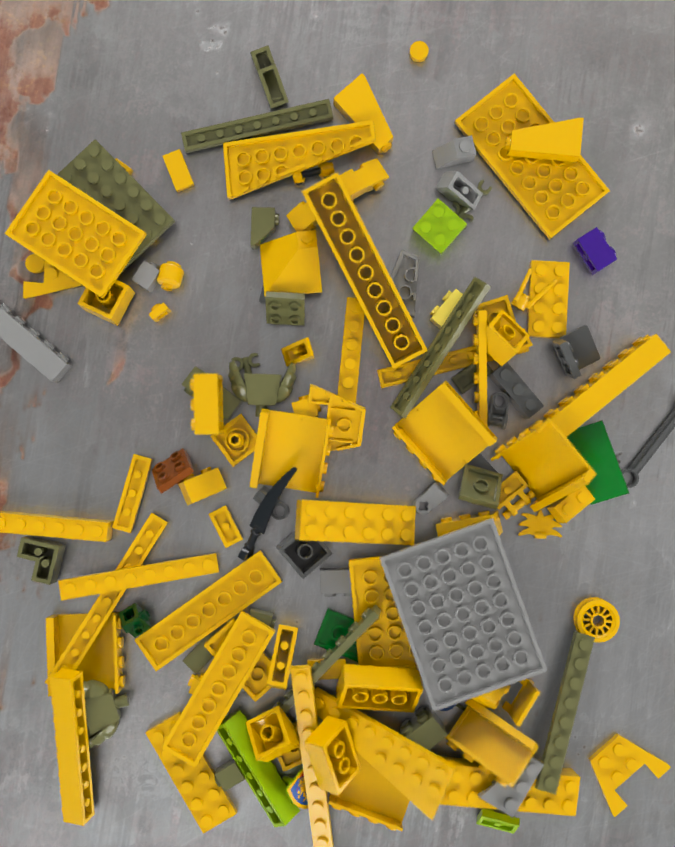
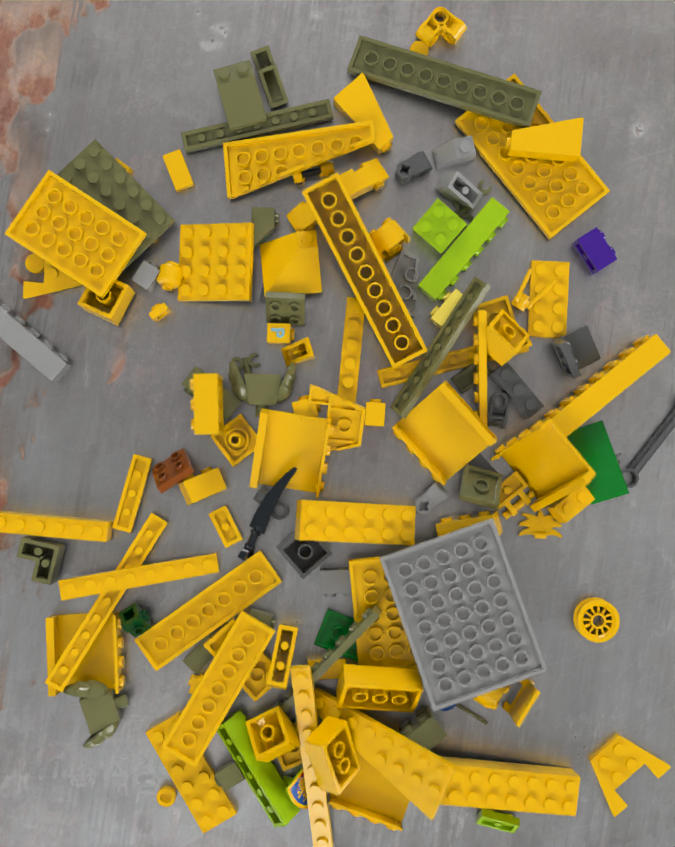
(72, 746): yellow brick -> none
(166, 795): none -> yellow tile
(216, 262): none -> yellow plate
(240, 95): none -> olive slope
(280, 334): none -> yellow brick
(375, 413): none -> yellow brick
(389, 239): none -> yellow brick
(415, 166): none -> dark grey piece
(444, 82): none -> olive plate
(450, 29): none -> yellow piece
(463, 249): none -> lime brick
(491, 743): yellow panel -> none
(509, 798): light grey wing -> none
(564, 712): olive plate -> none

